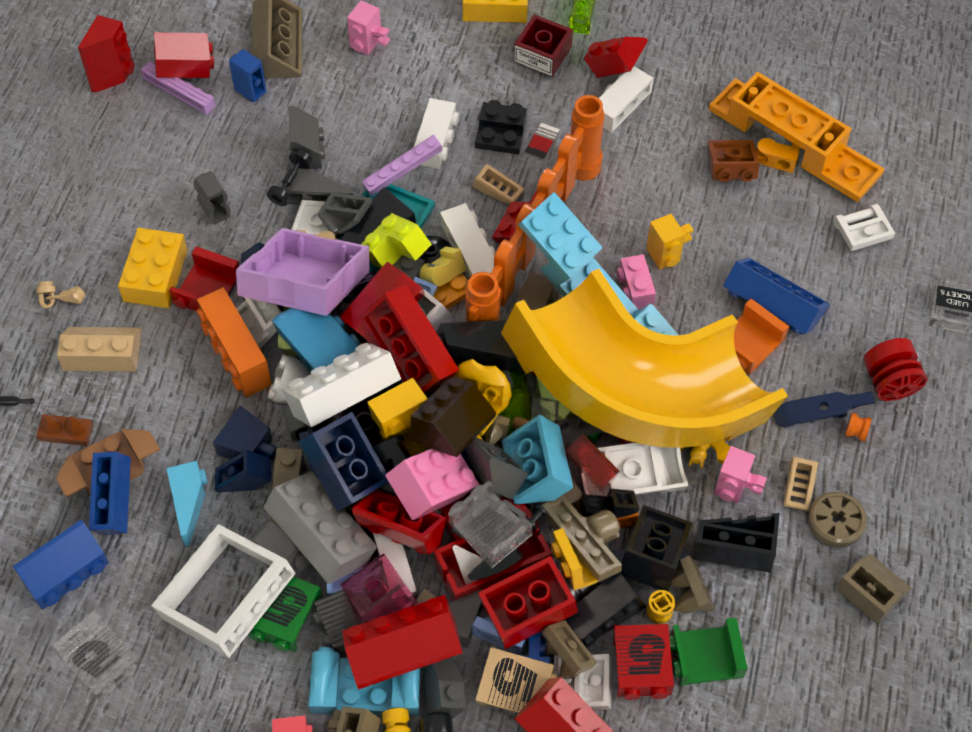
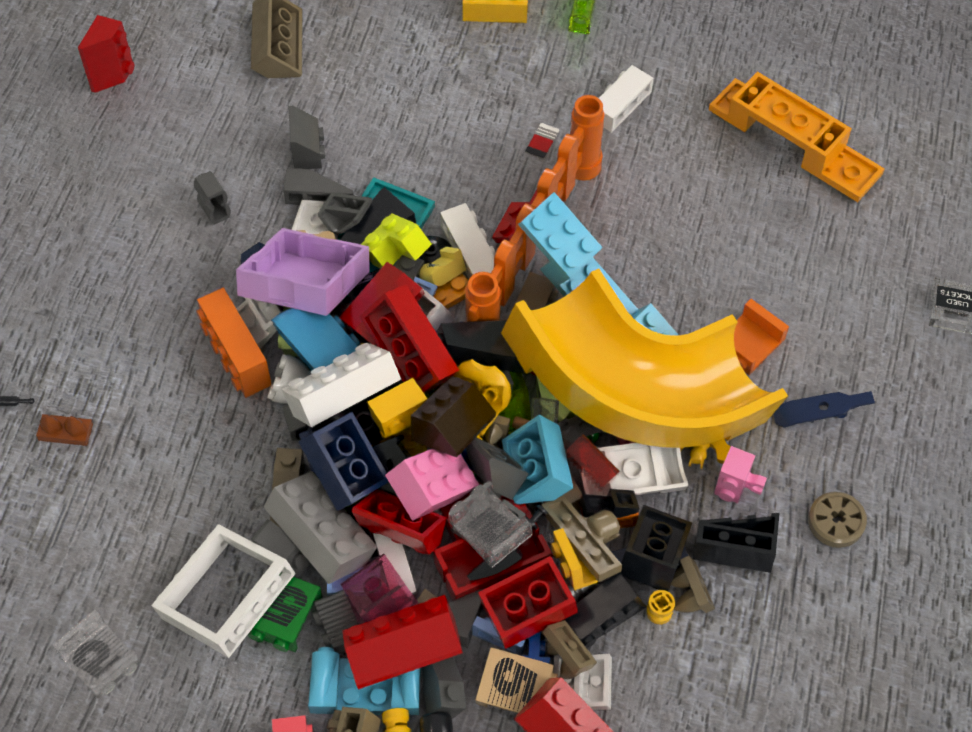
(61, 565): blue slope -> none
(73, 295): tan piece -> none
(77, 469): medium nougat piece -> none
(99, 348): tan slope -> none
(109, 493): blue brick -> none
(153, 267): yellow brick -> none
(180, 89): lavender piece -> none
(182, 55): brick -> none
(188, 496): medium azure slope -> none
(207, 275): red panel -> none
(243, 473): dark blue slope -> none
(244, 433): dark blue torso -> none
(247, 75): blue brick -> none
(300, 160): black wheel -> none
(366, 28): bright pink brick -> none
(402, 165): lavender piece -> none
(438, 121): white brick -> none
(467, 561): white sticker -> none
(495, 176): tan slope -> none
(501, 127): black plate -> none
(543, 45): dark red brick -> none
(614, 55): red slope -> none
(636, 280): bright pink brick -> none
(643, 661): red panel -> none
(667, 240): yellow brick -> none
(708, 654): green panel -> none
(733, 160): dark orange plate -> none
(776, 294): blue slope -> none
(777, 155): light orange leg -> none
(802, 464): tan slope -> none
(858, 427): orange wheel -> none
(866, 232): white plate -> none
(873, 588): dark tan slope -> none
(895, 369): red wheel -> none

